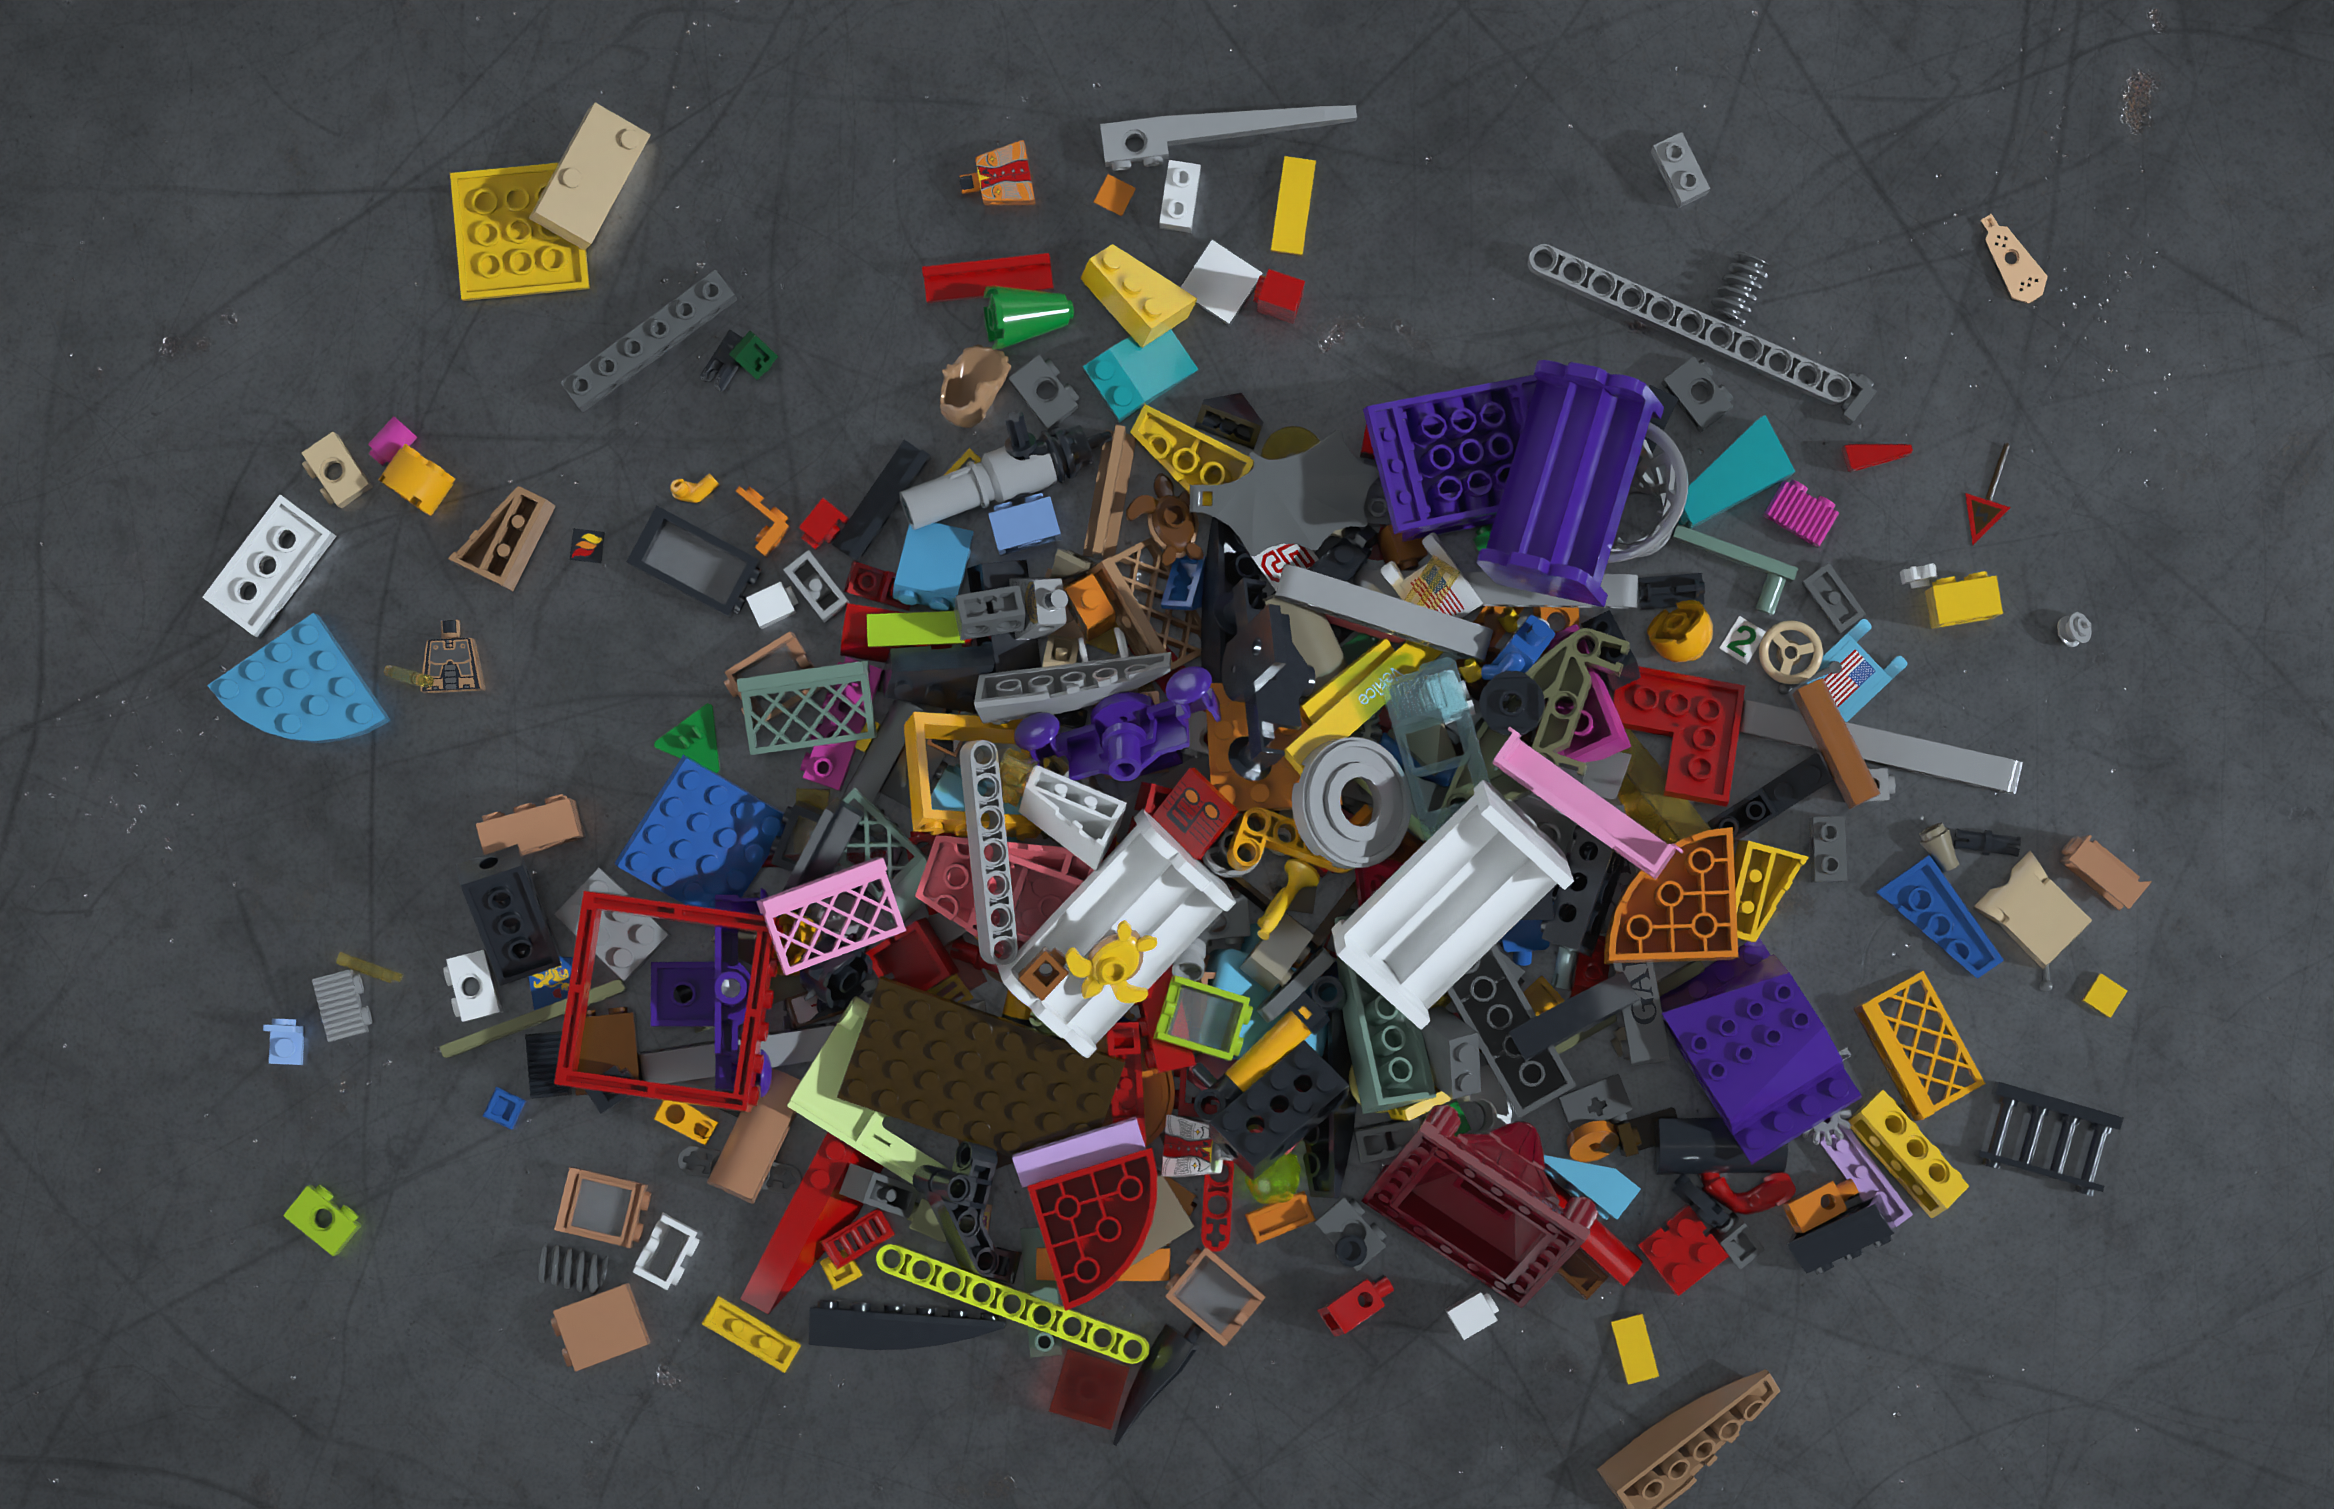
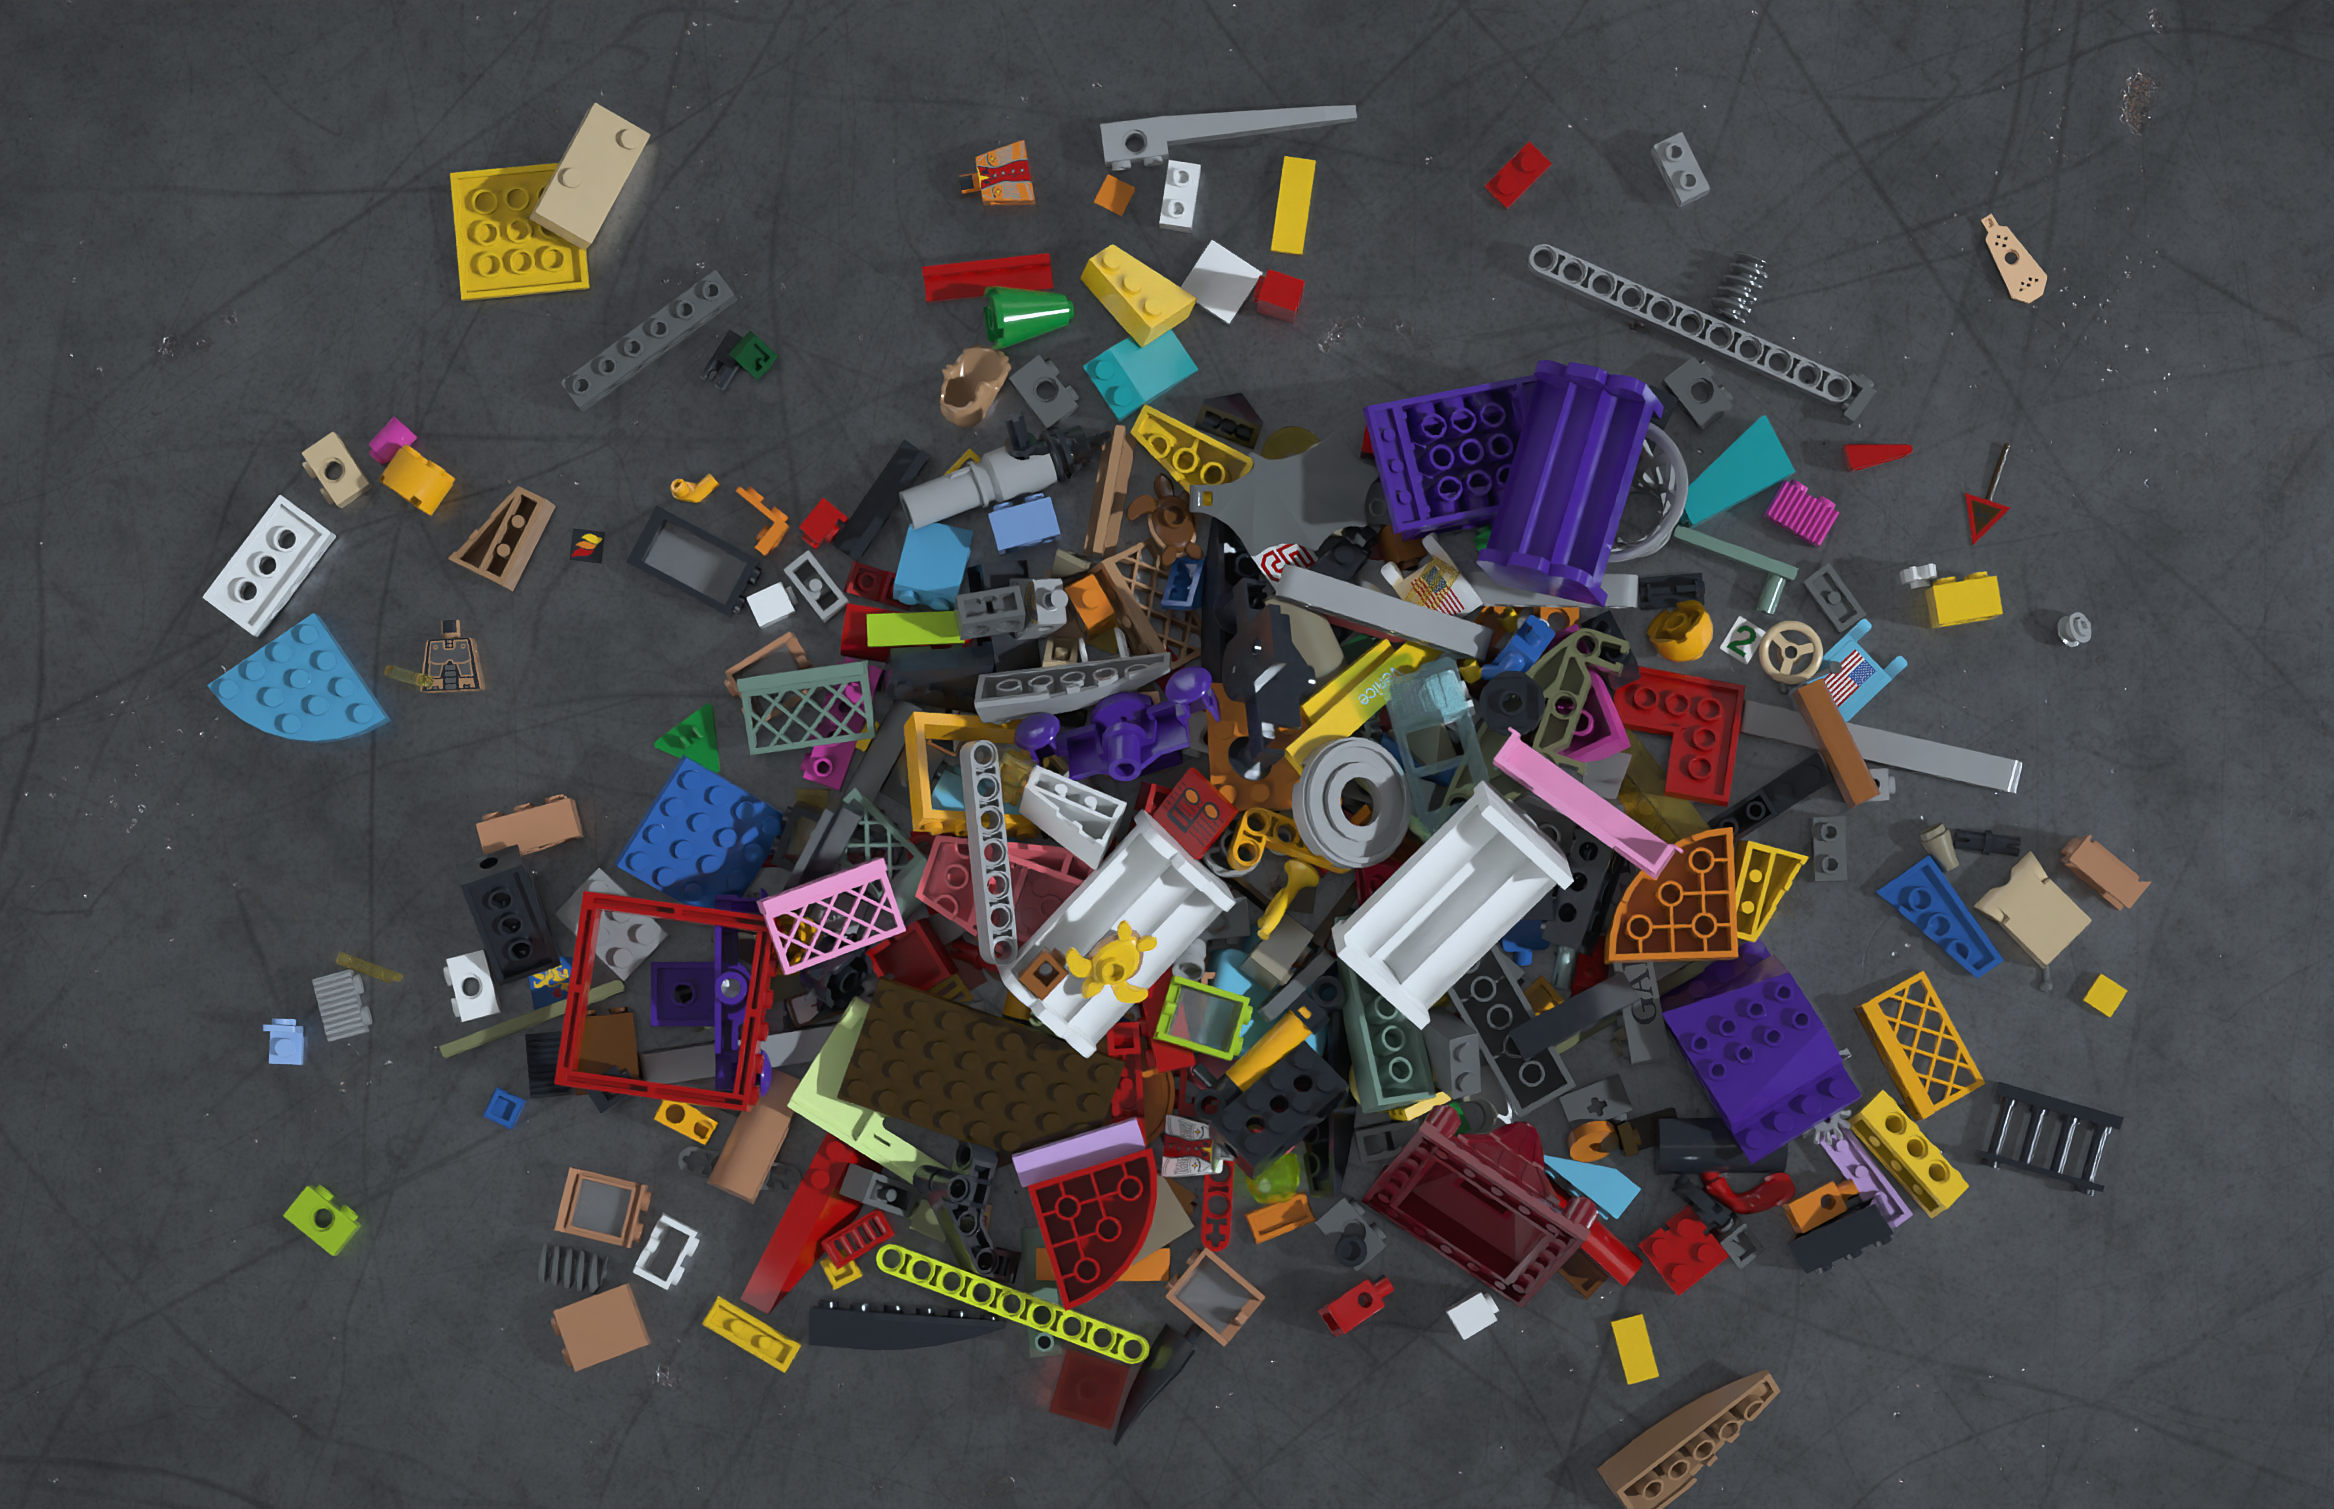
(1517, 175): none -> red plate

